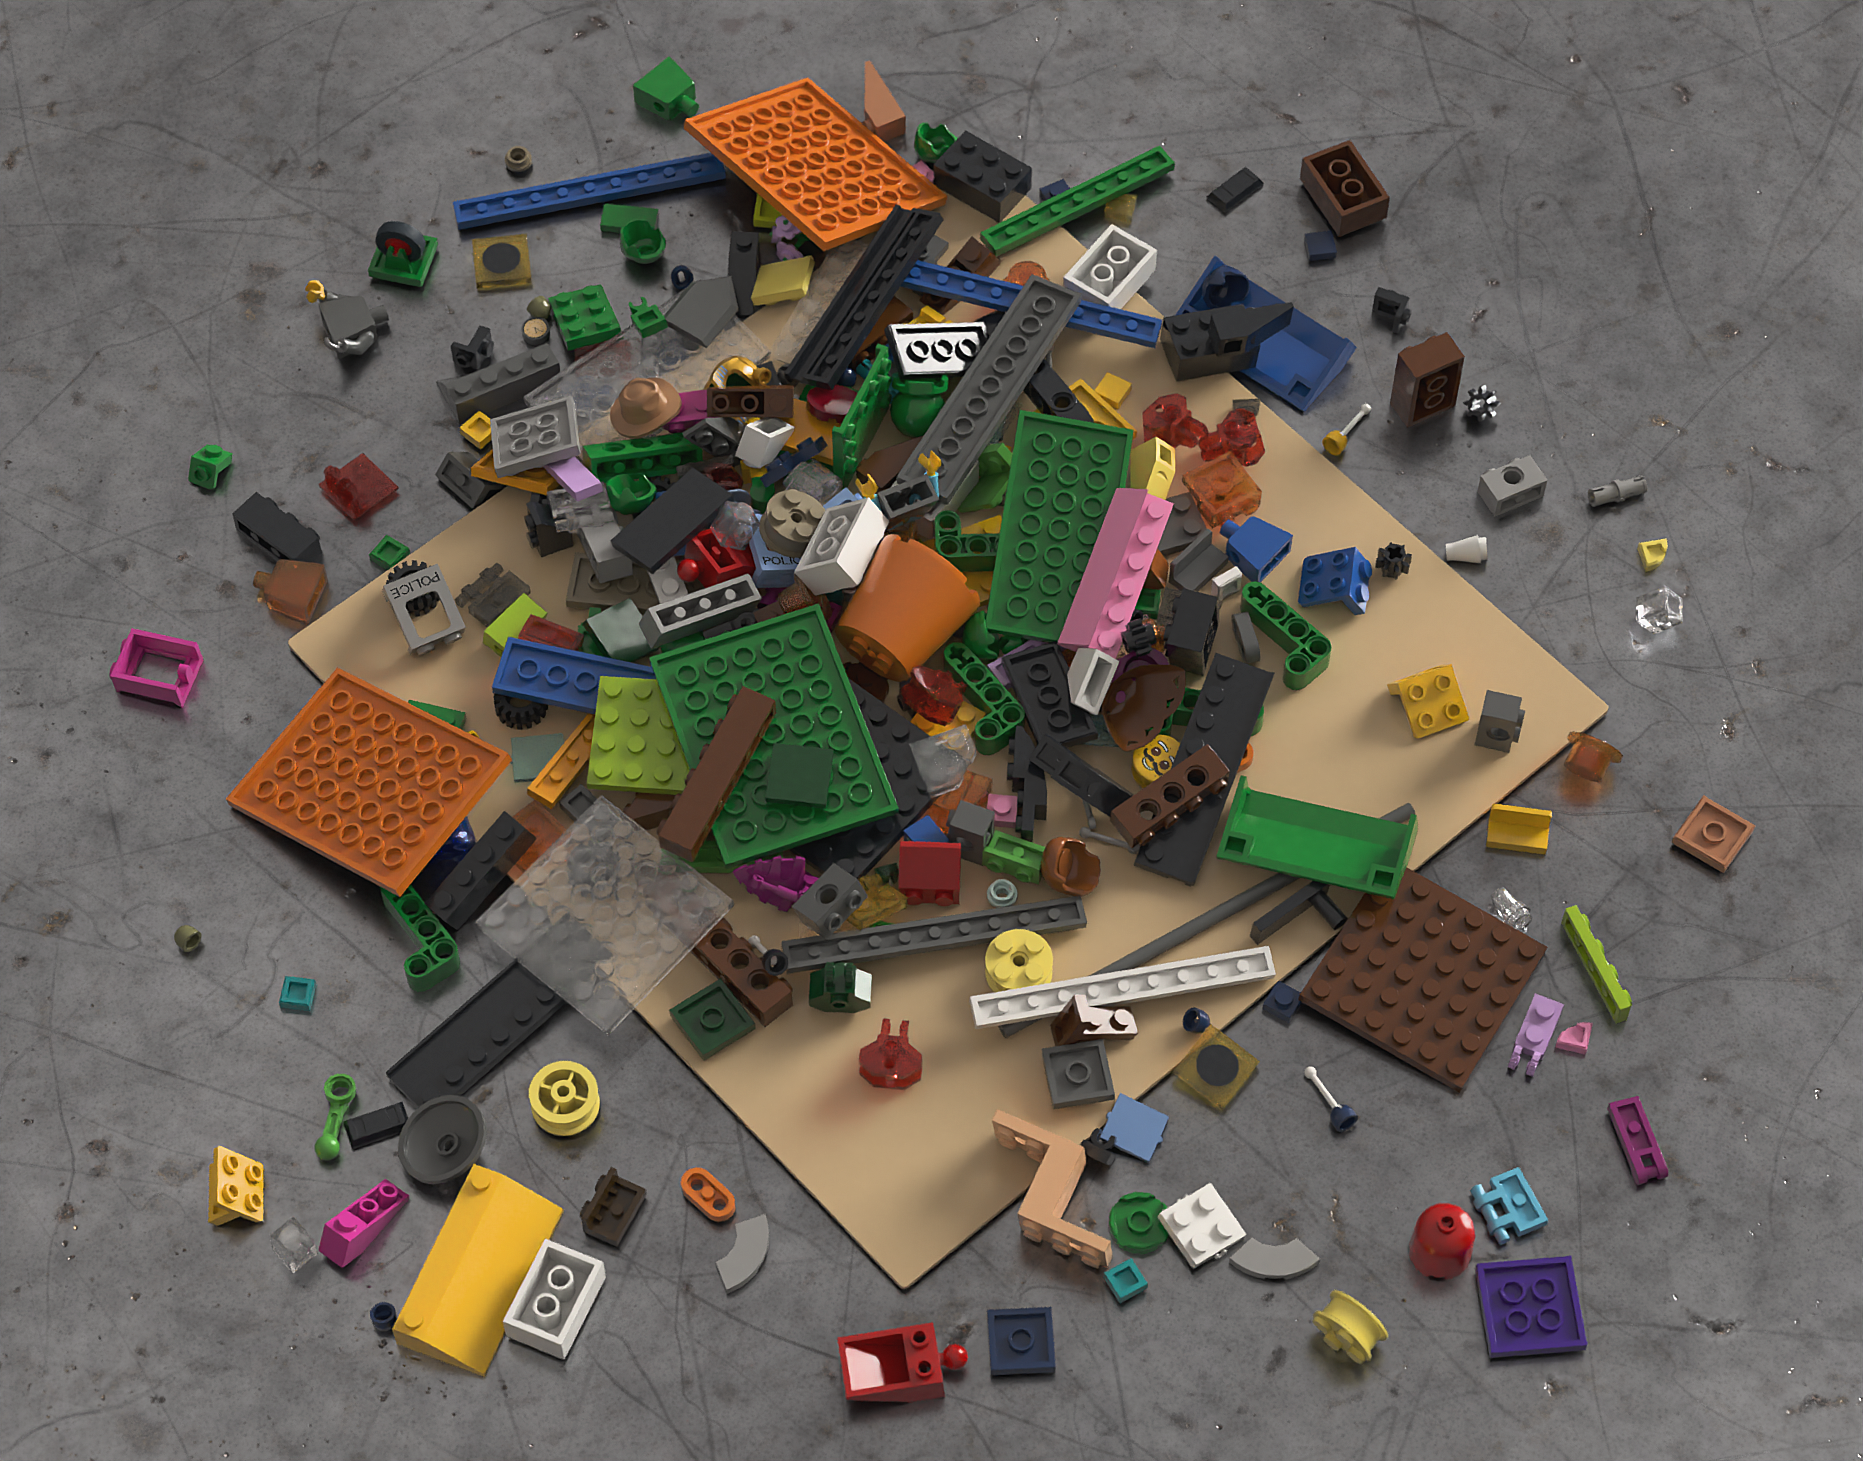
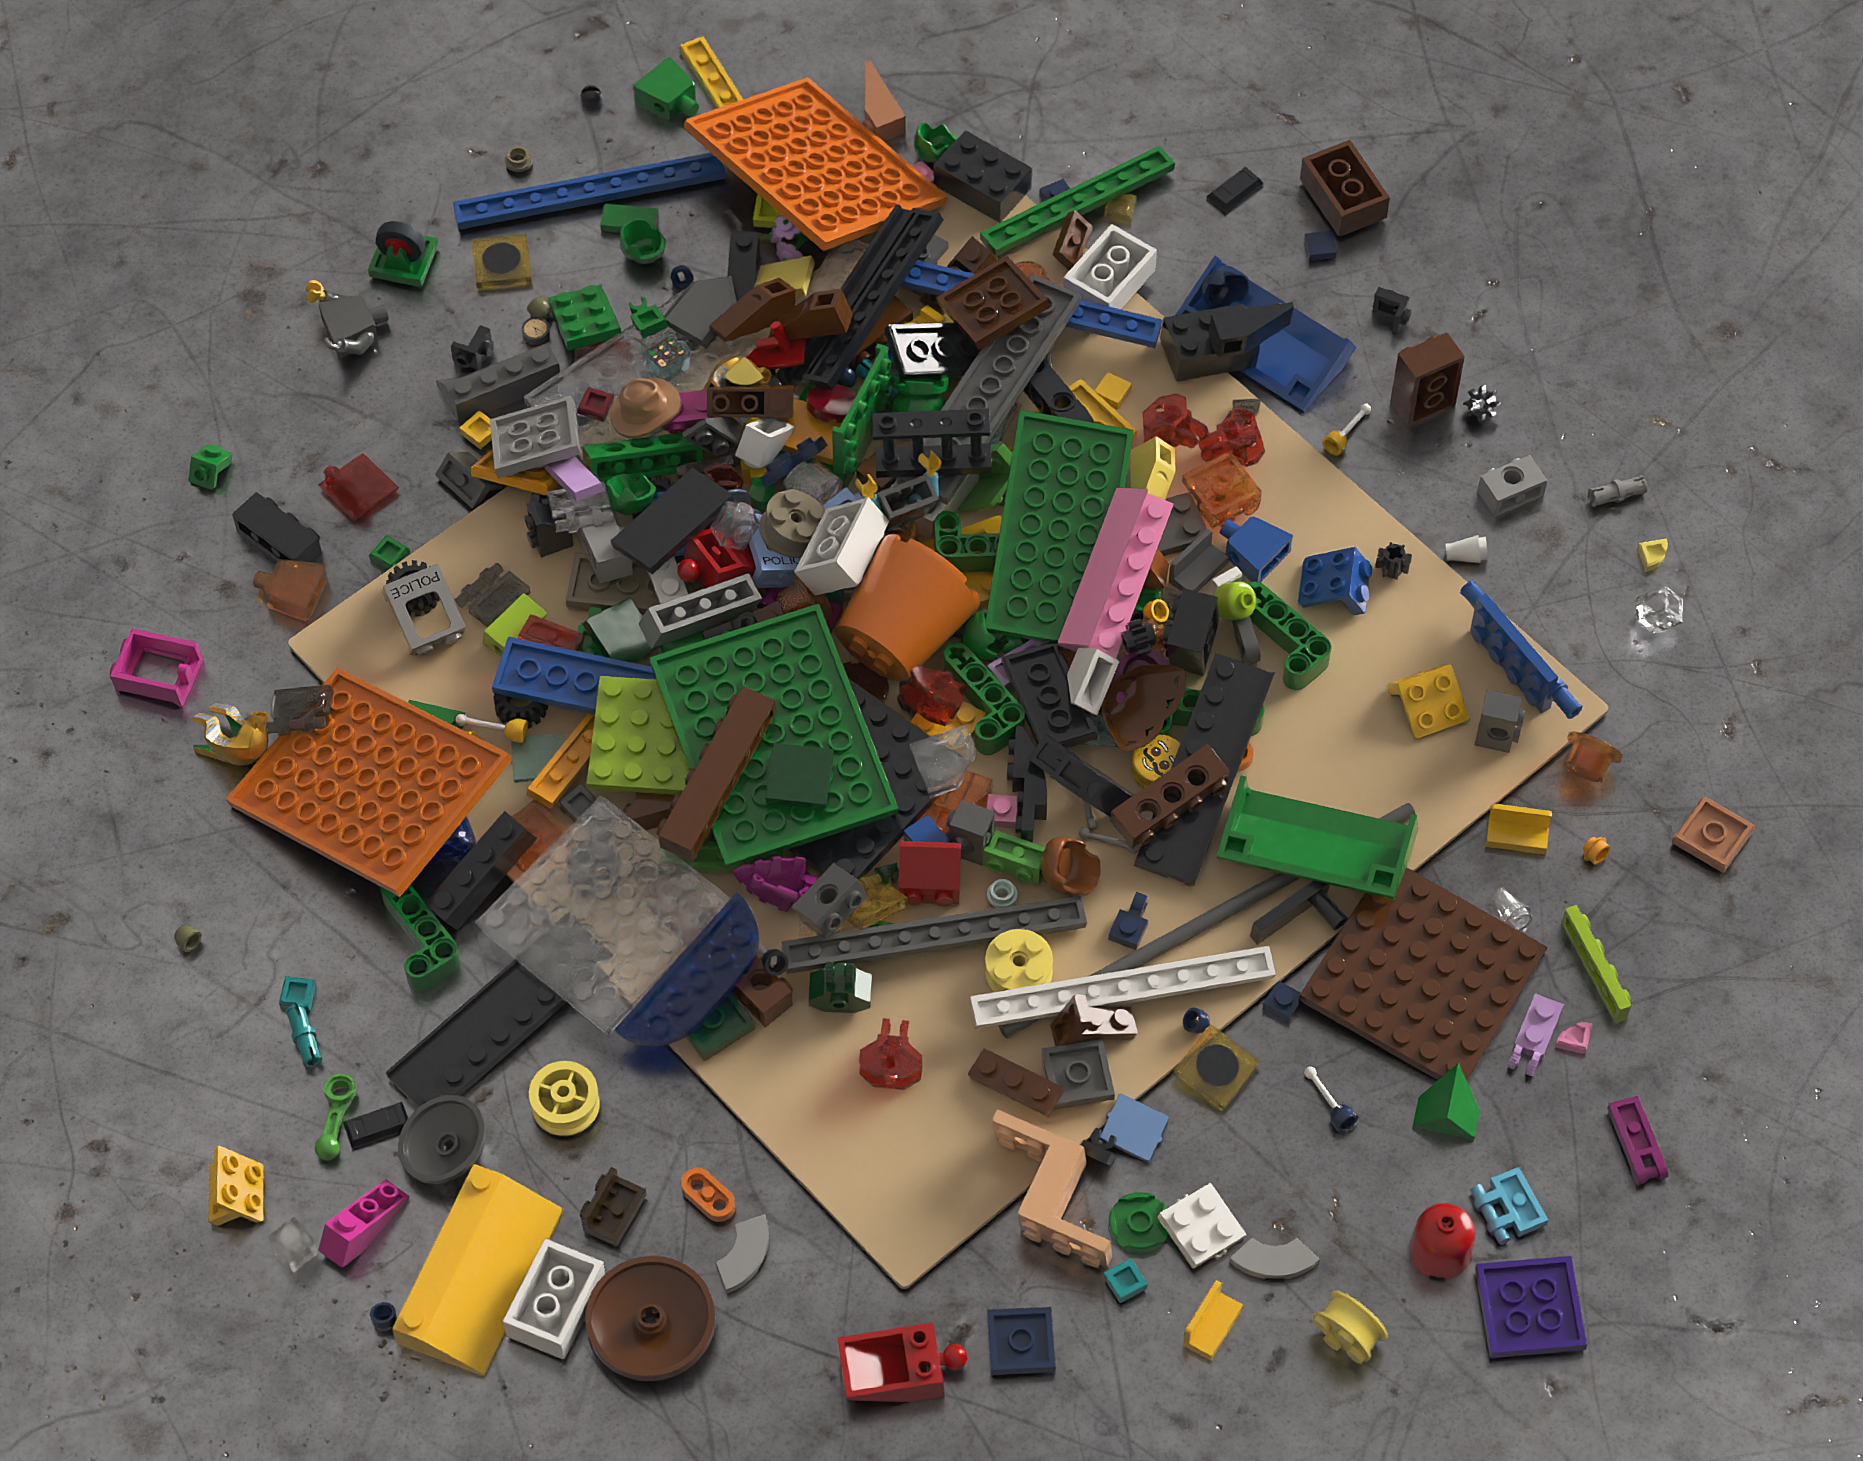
(247, 741): none -> pearl gold piece
(300, 703): none -> clear smoke plate
(303, 1035): none -> teal pin
(514, 729): none -> hinge
(591, 97): none -> black hinge
(595, 404): none -> dark red tile
(648, 1292): none -> reddish brown dish
(668, 357): none -> brick
(696, 979): none -> clear blue plate
(709, 72): none -> yellow tile
(744, 374): none -> light yellow tile
(755, 310): none -> reddish brown slope
(777, 351): none -> red shield
(817, 316): none -> reddish brown slope
(945, 424): none -> black fence
(993, 302): none -> reddish brown plate
(1016, 1082): none -> reddish brown plate
(1072, 239): none -> reddish brown plate
(1130, 925): none -> dark blue plate
(1156, 610): none -> yellow hinge
(1211, 1322): none -> yellow panel
(1235, 600): none -> lime head
(1448, 1106): none -> green slope
(1516, 655): none -> blue plate
(1596, 850): none -> light orange plate

